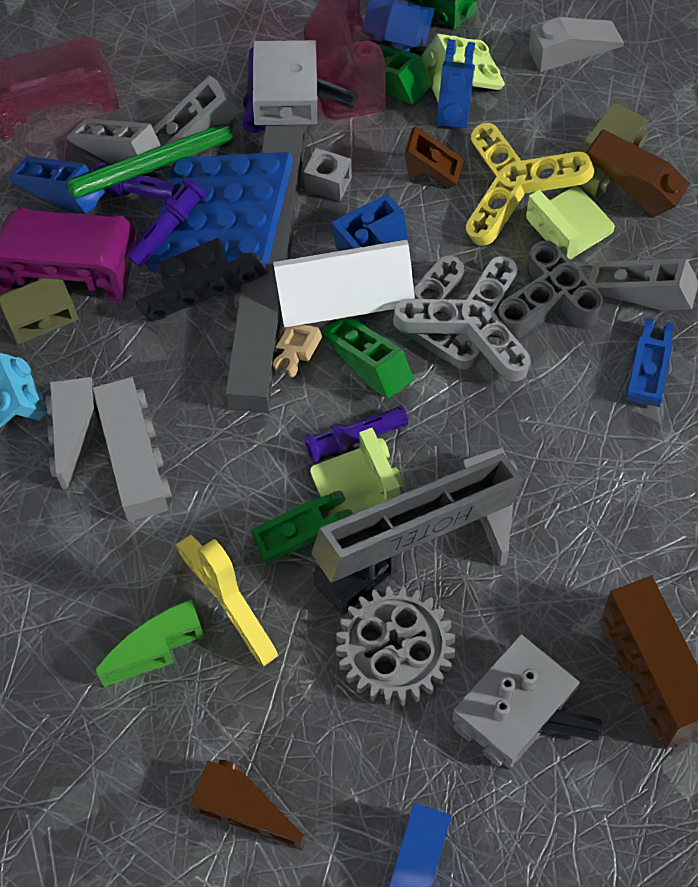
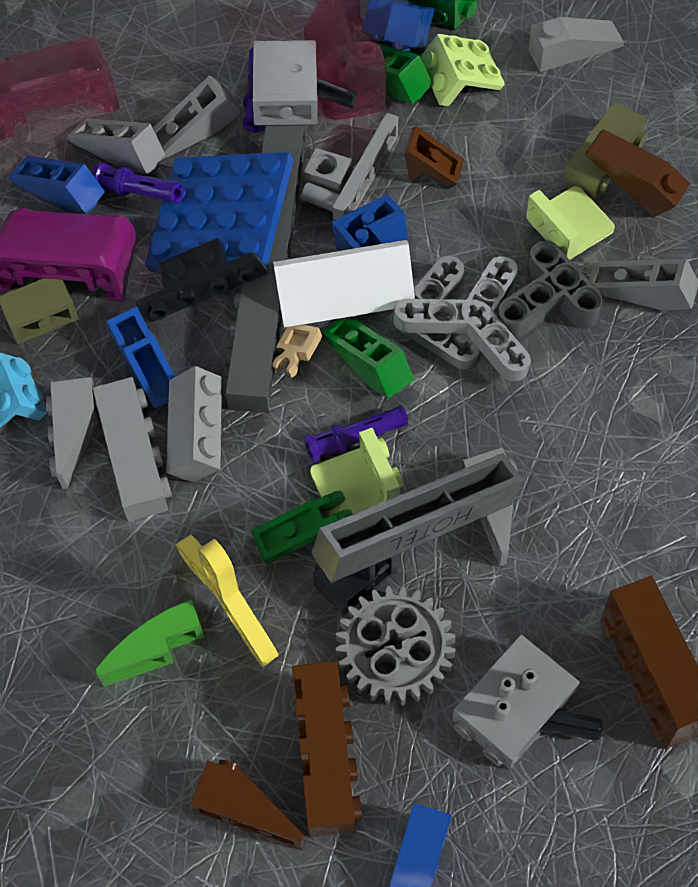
(142, 355): none -> blue slope
(149, 161): green axle -> none
(175, 211): dark purple pin -> none
(194, 424): none -> light grey brick
(324, 749): none -> reddish brown wedge
(361, 176): none -> light grey piece
(456, 87): blue hinge -> none
(514, 191): light yellow piece -> none
(650, 366): blue hinge -> none

